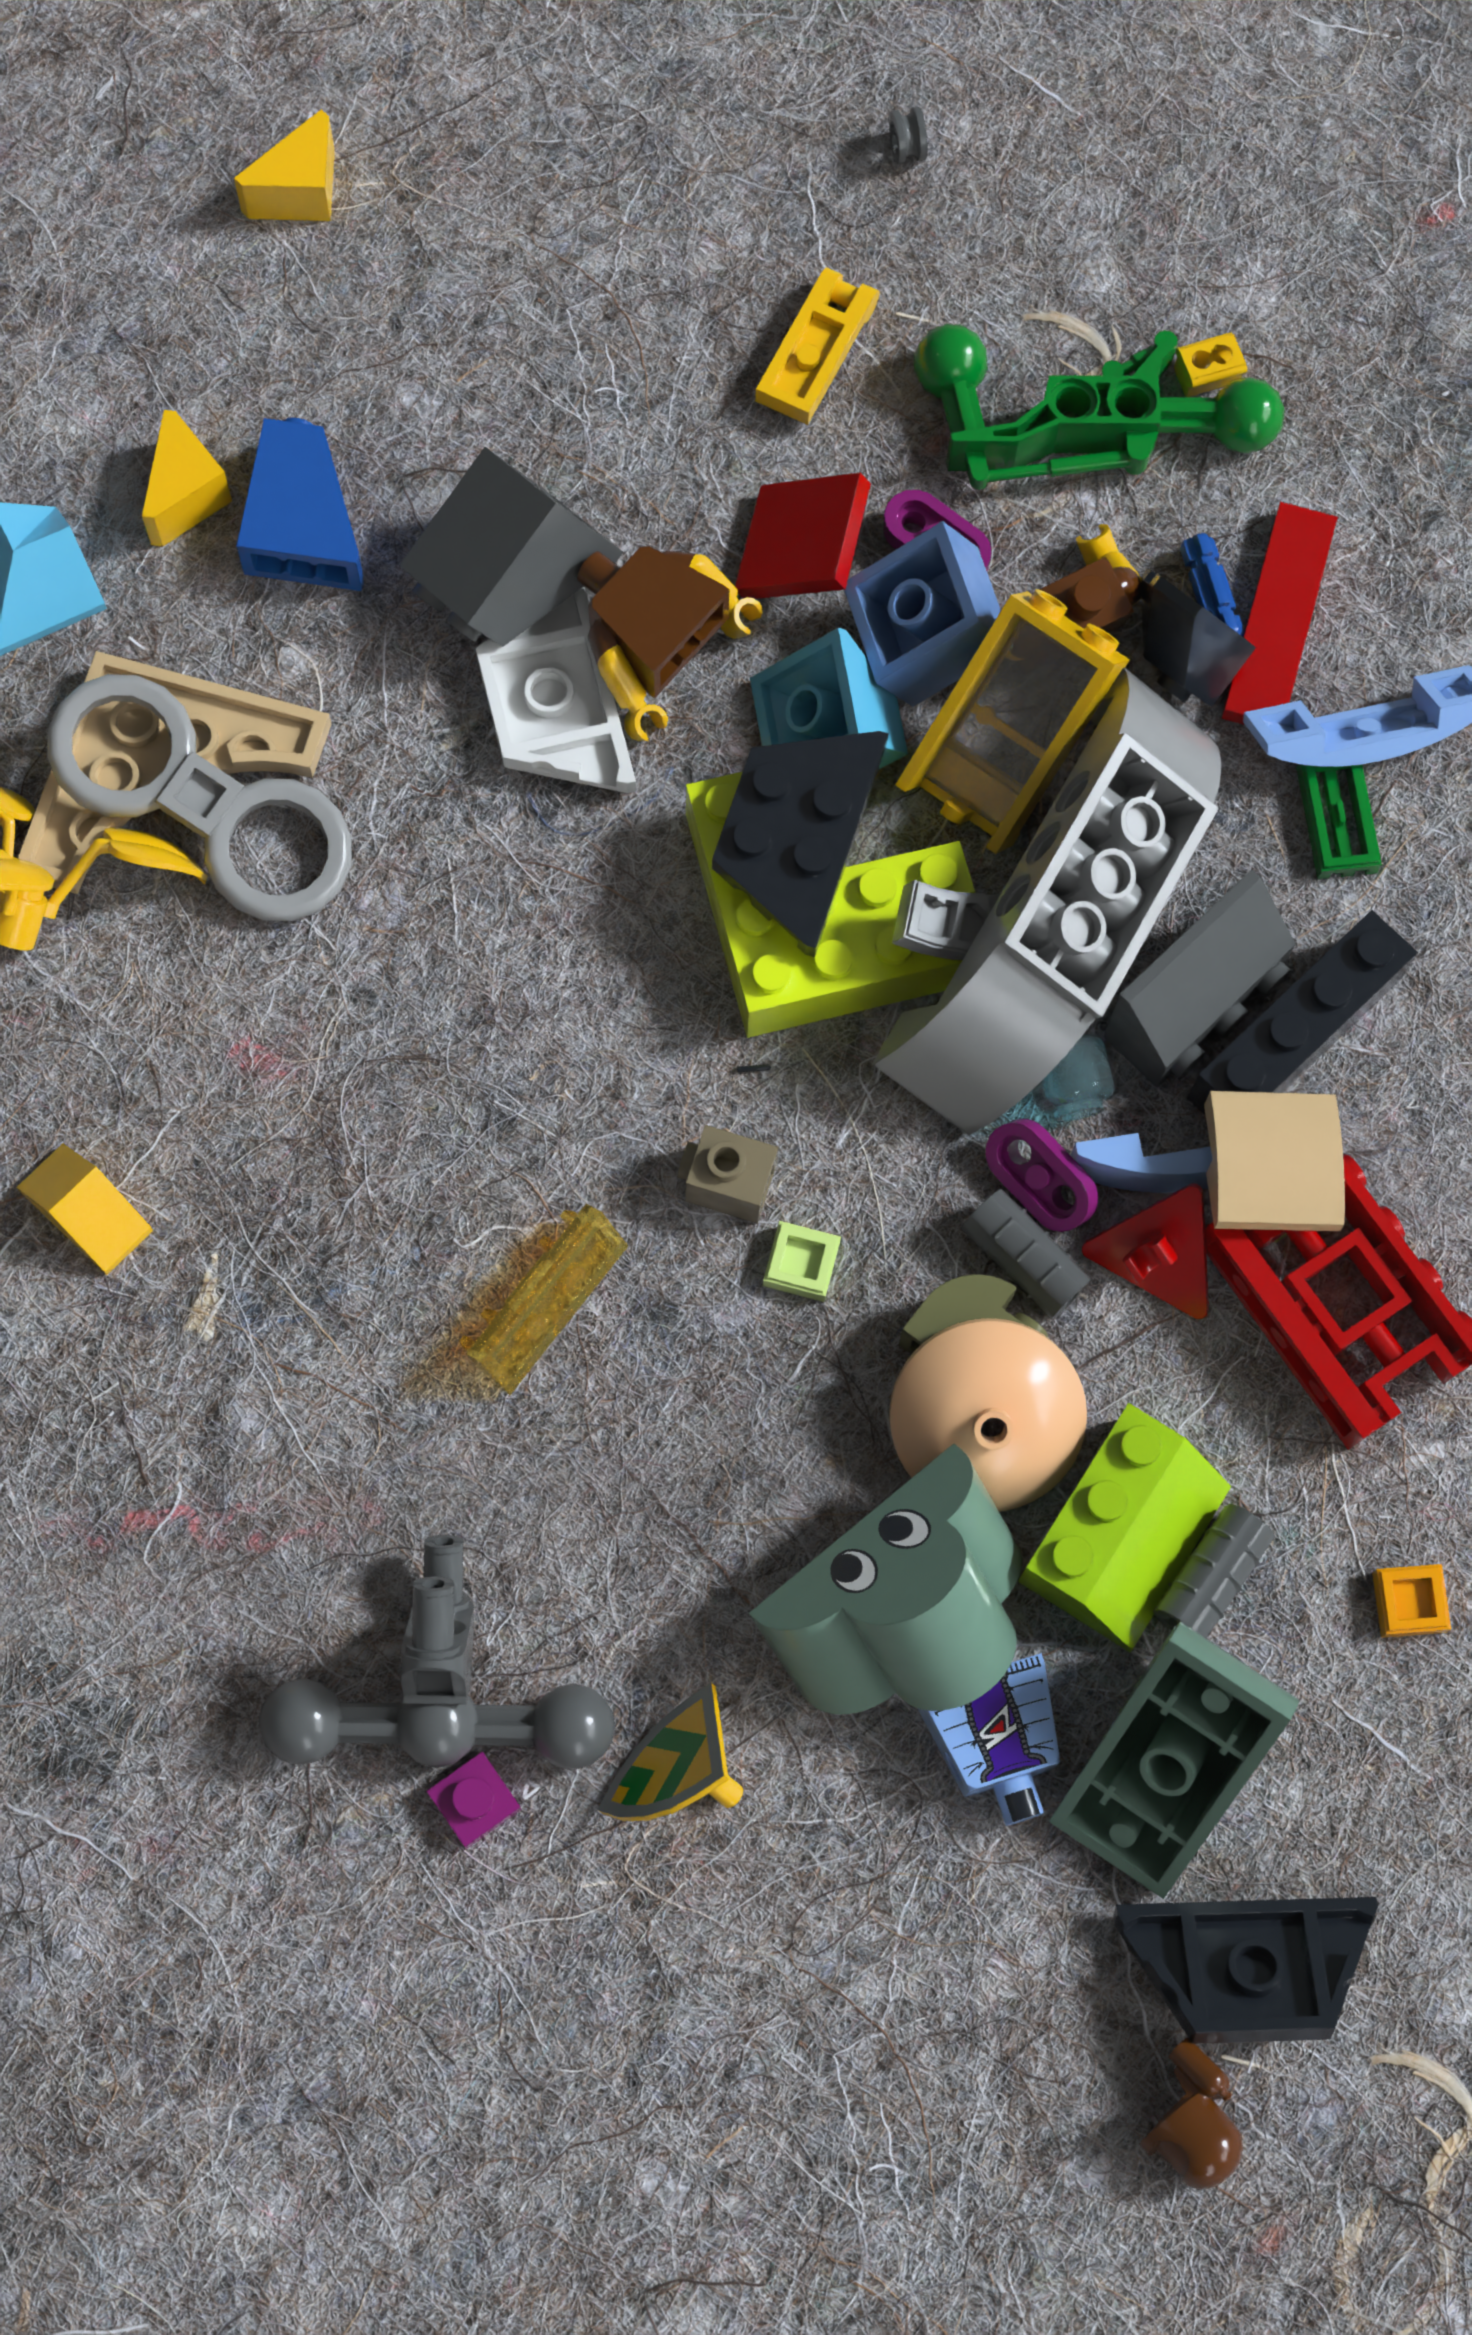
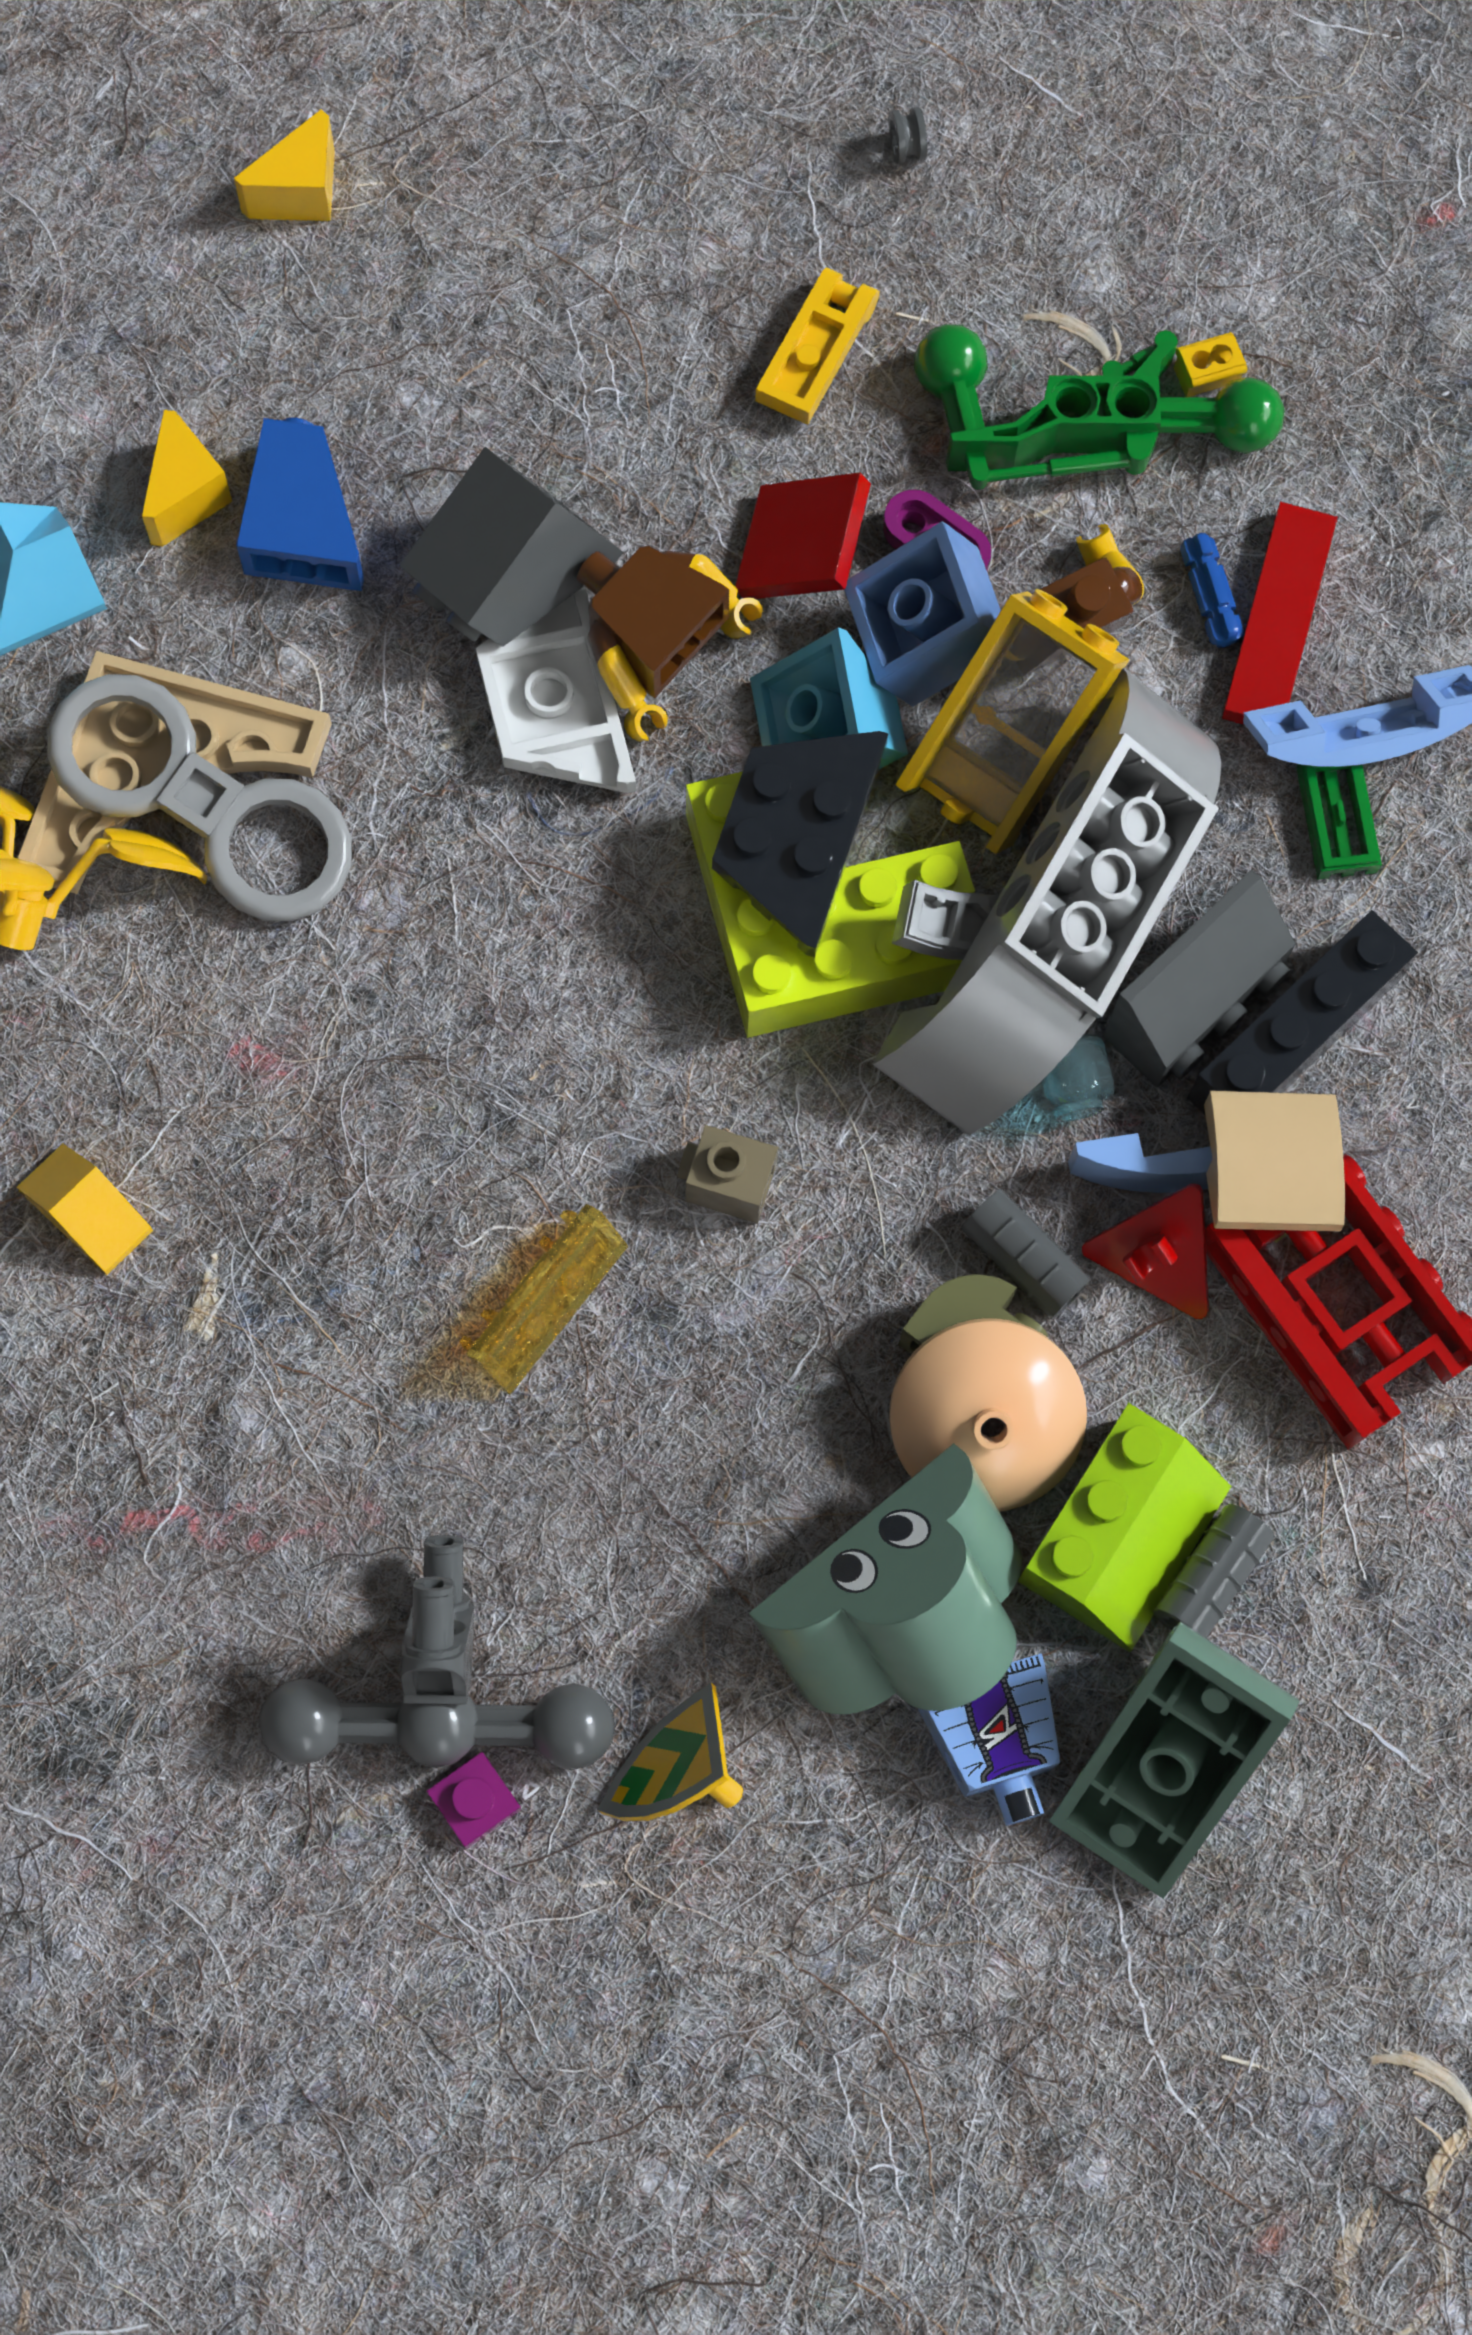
(752, 1068): black piece -> none
(801, 1261): yellowish green tile -> none
(1040, 1180): magenta plate -> none
(1188, 642): black slope -> none
(1196, 2132): reddish brown piece -> none
(1250, 1964): black wing -> none
(1411, 1600): light orange tile -> none

